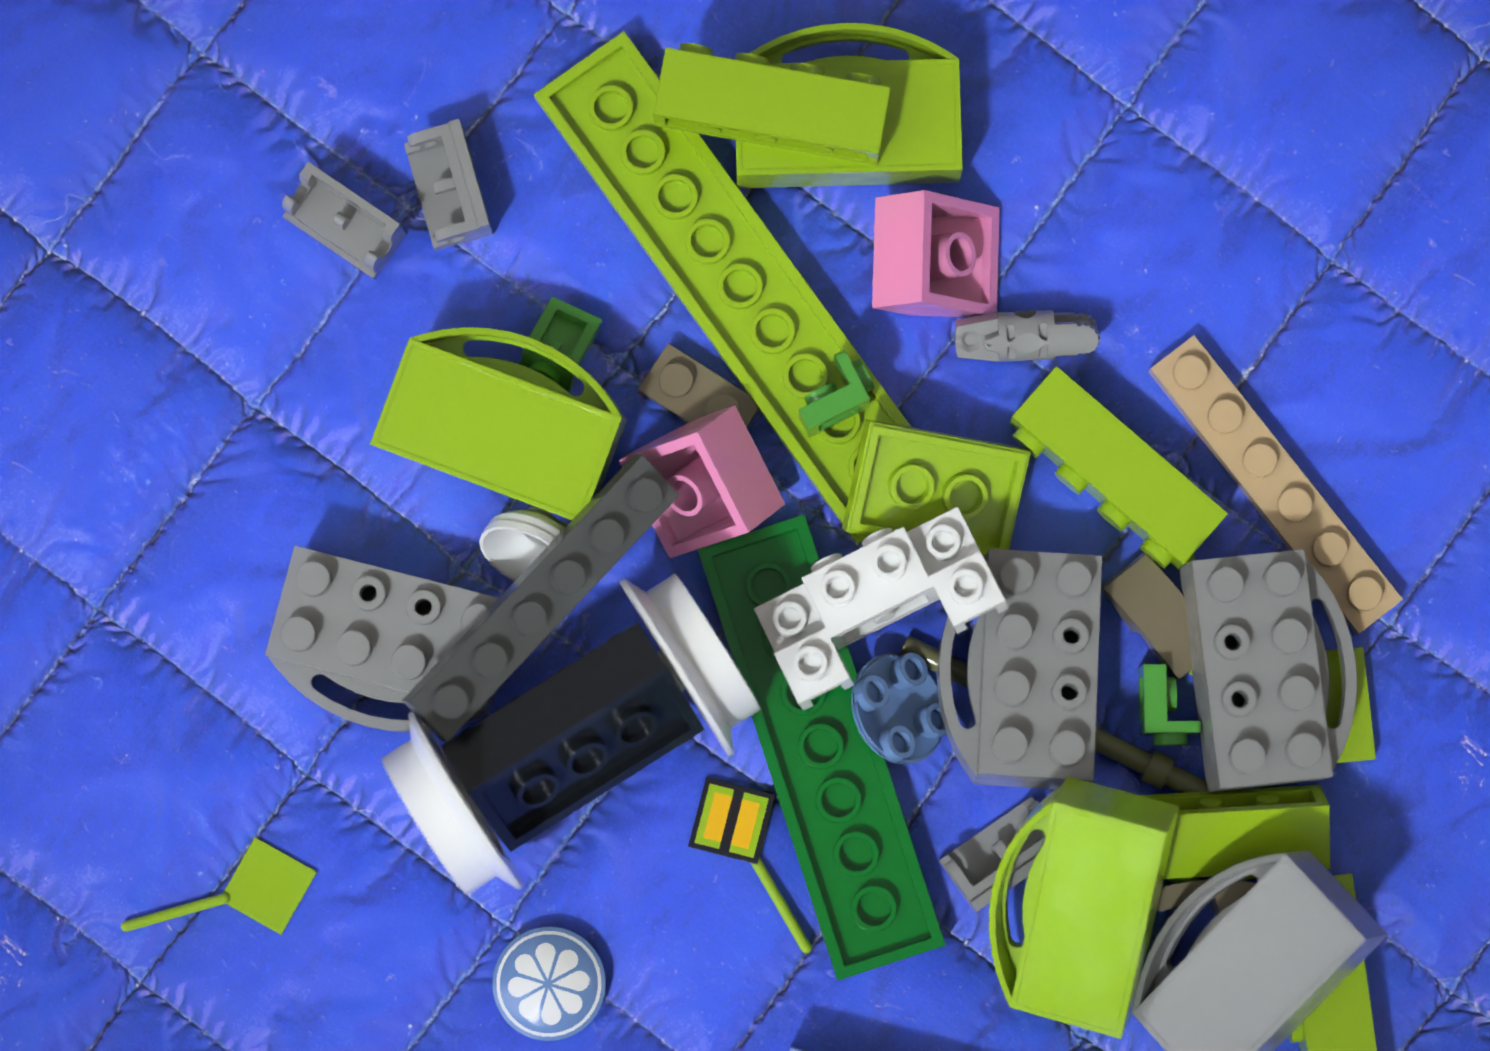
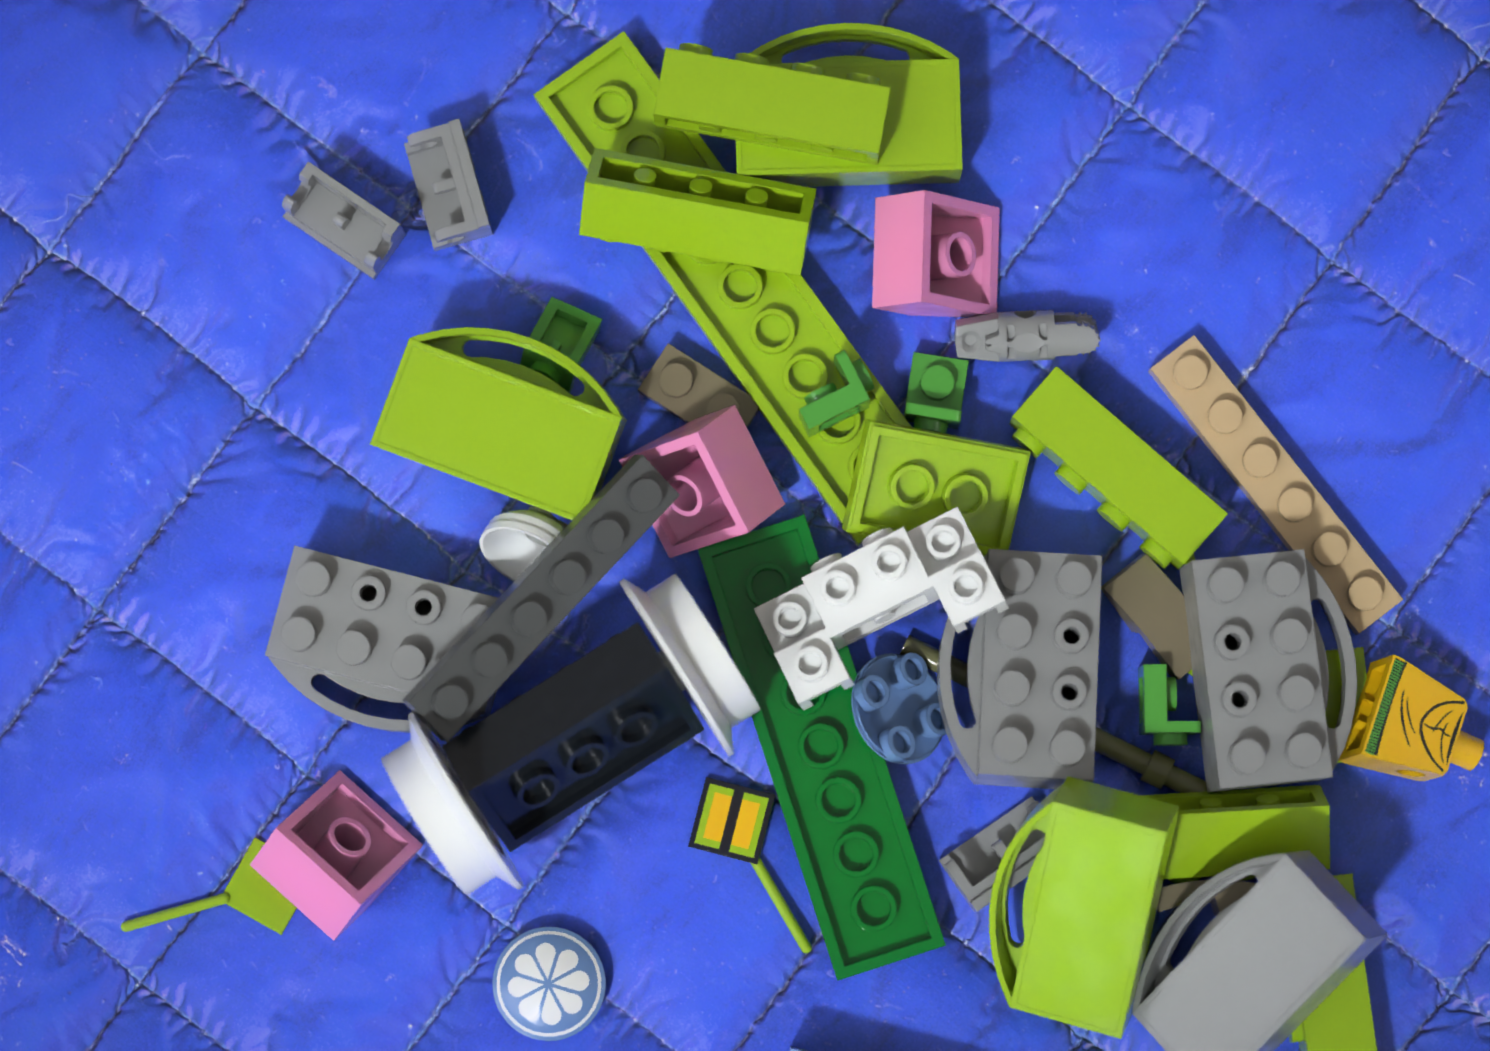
(335, 854): none -> bright pink slope
(697, 211): none -> lime brick
(935, 392): none -> bright green bracket
(1409, 724): none -> yellow torso

